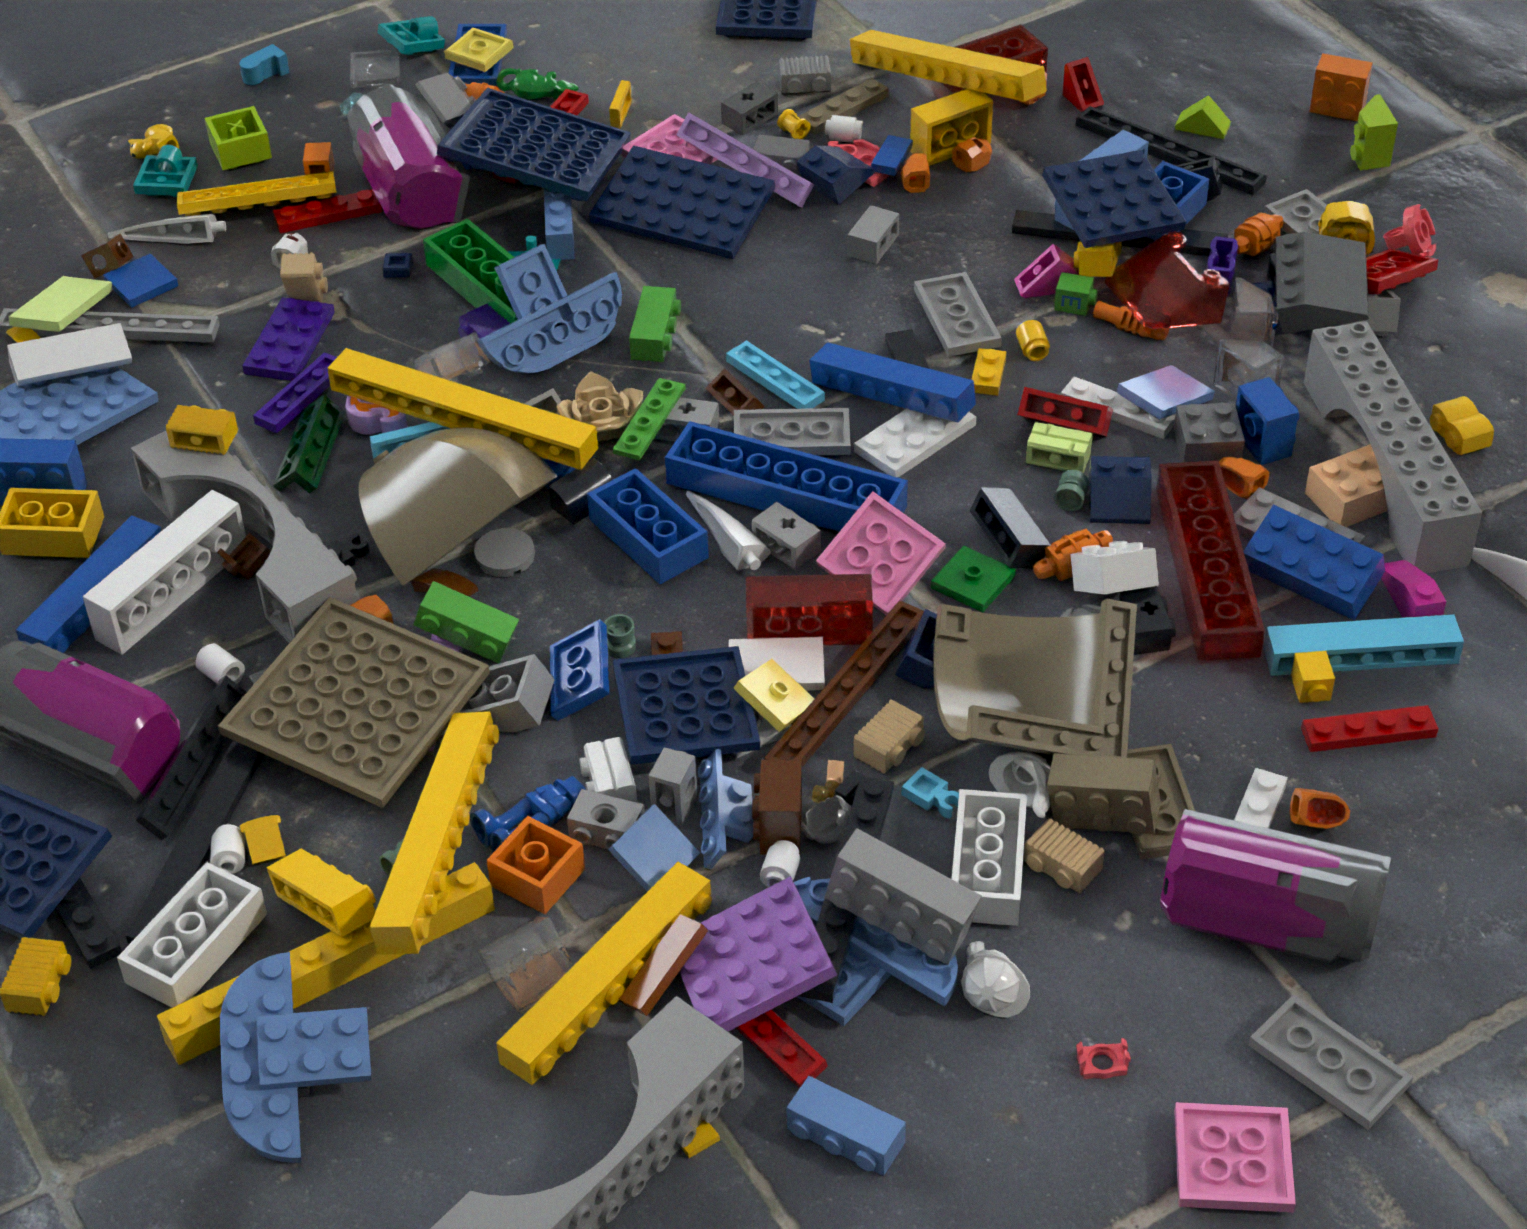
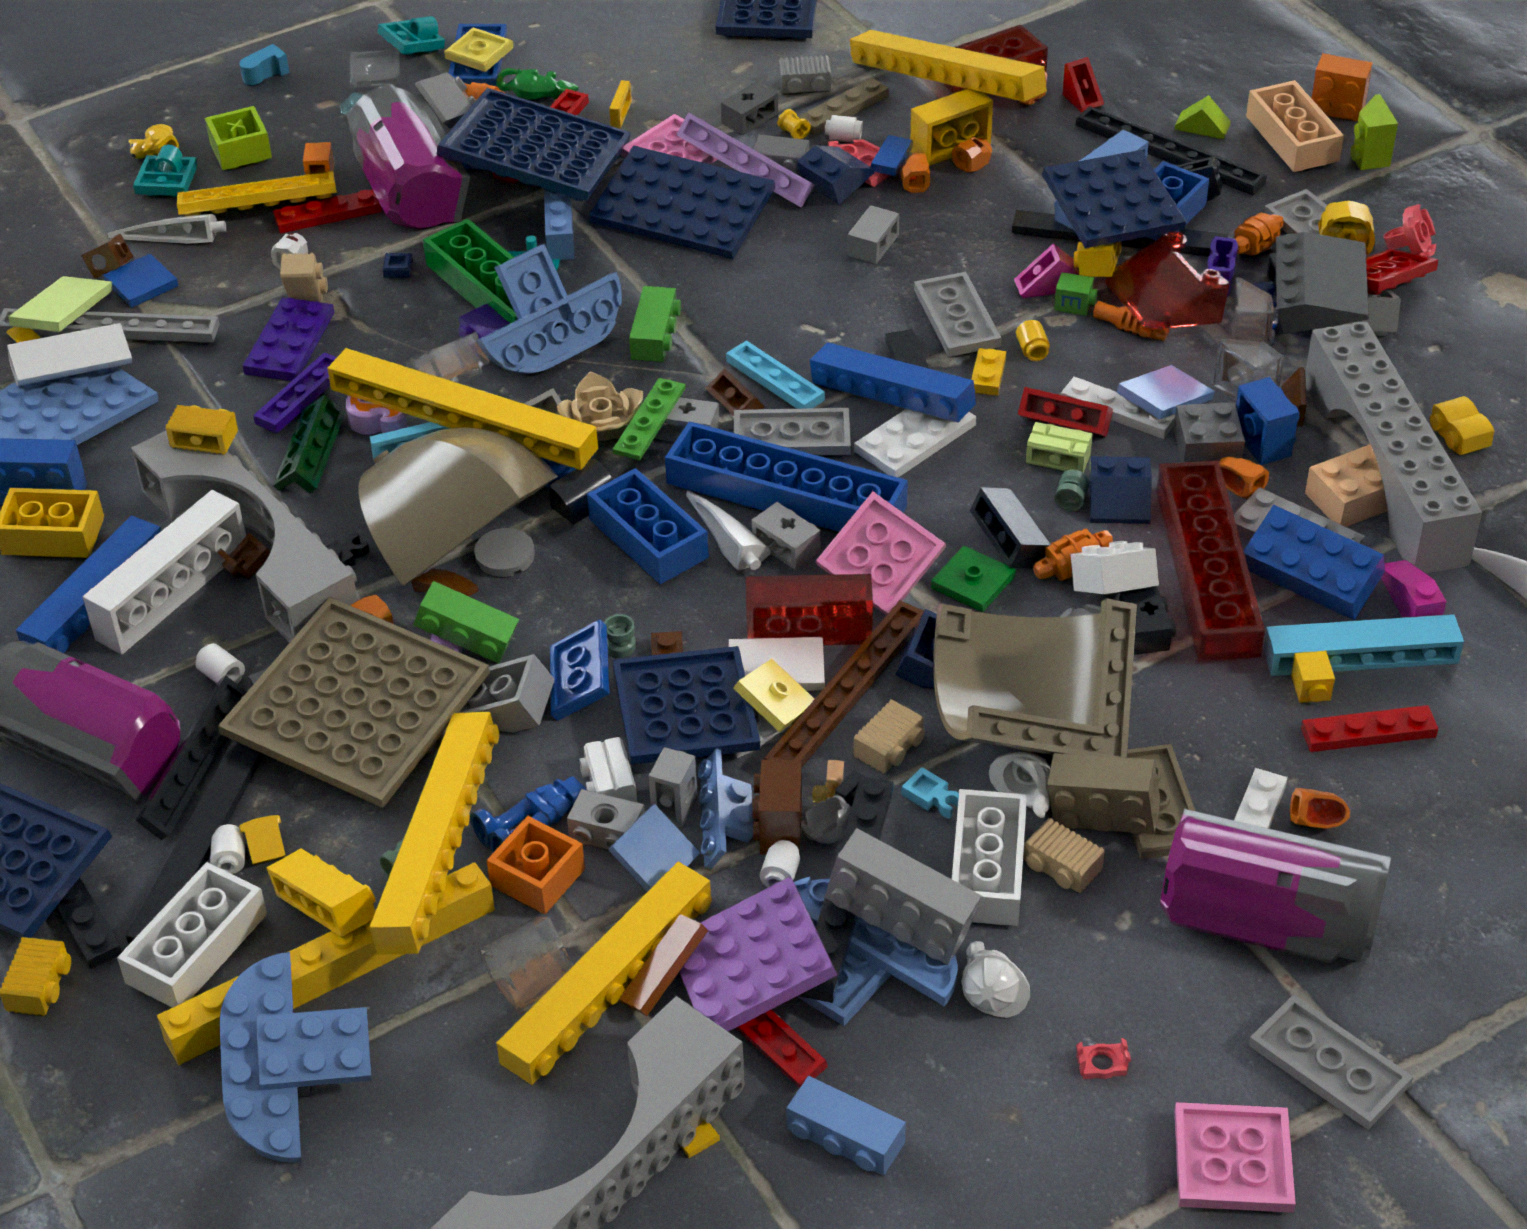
(1294, 126): none -> light nougat brick
(1295, 390): none -> reddish brown slope

